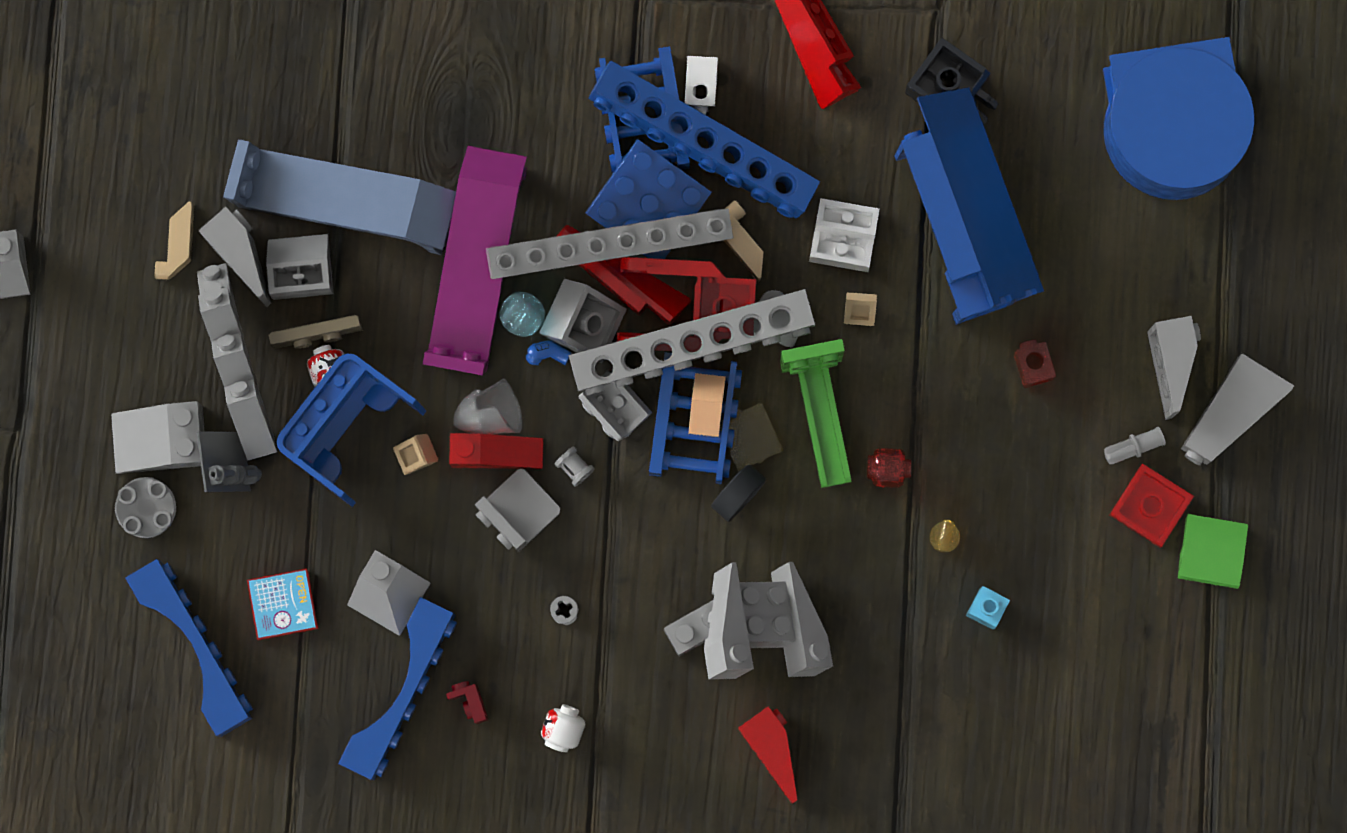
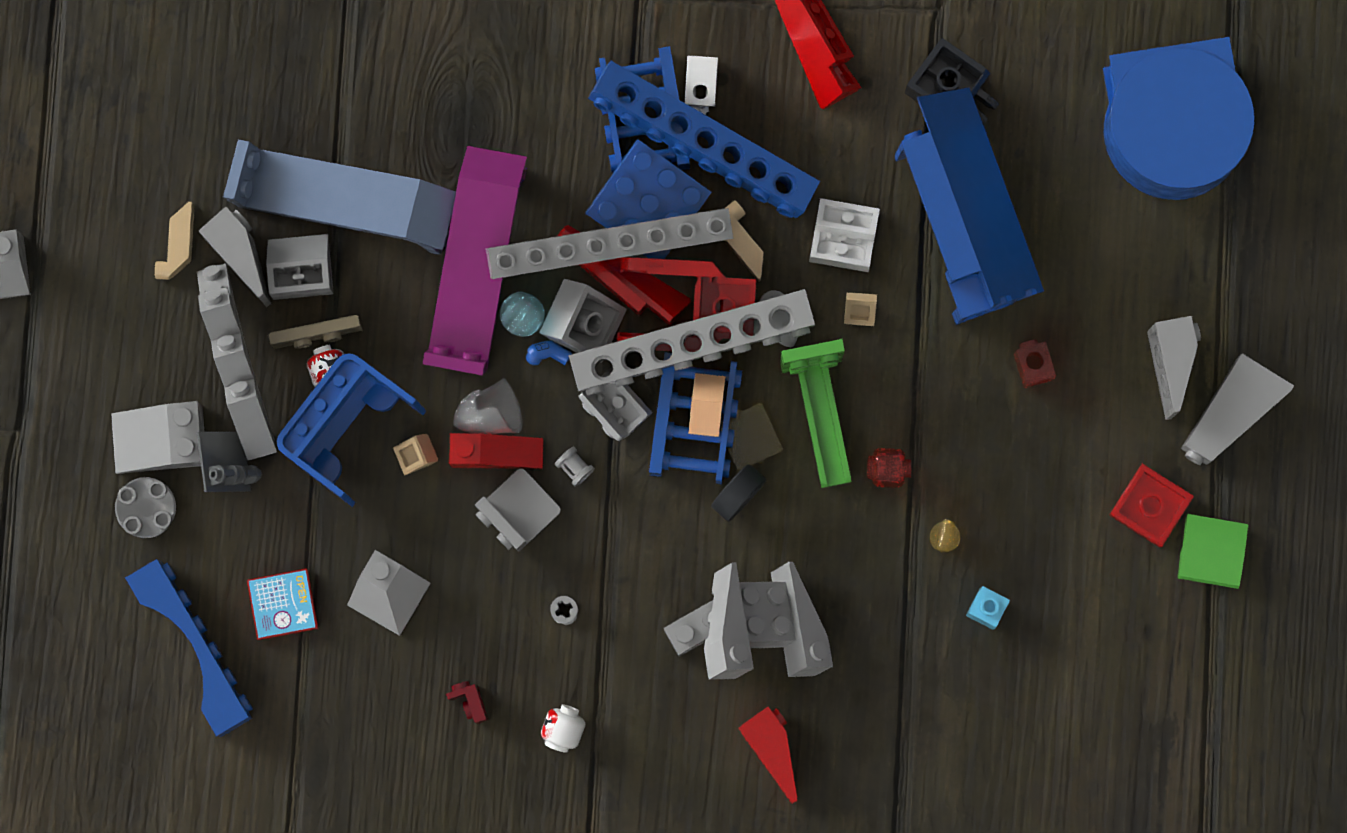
(426, 631): blue arch -> none
(1134, 446): light grey axle -> none

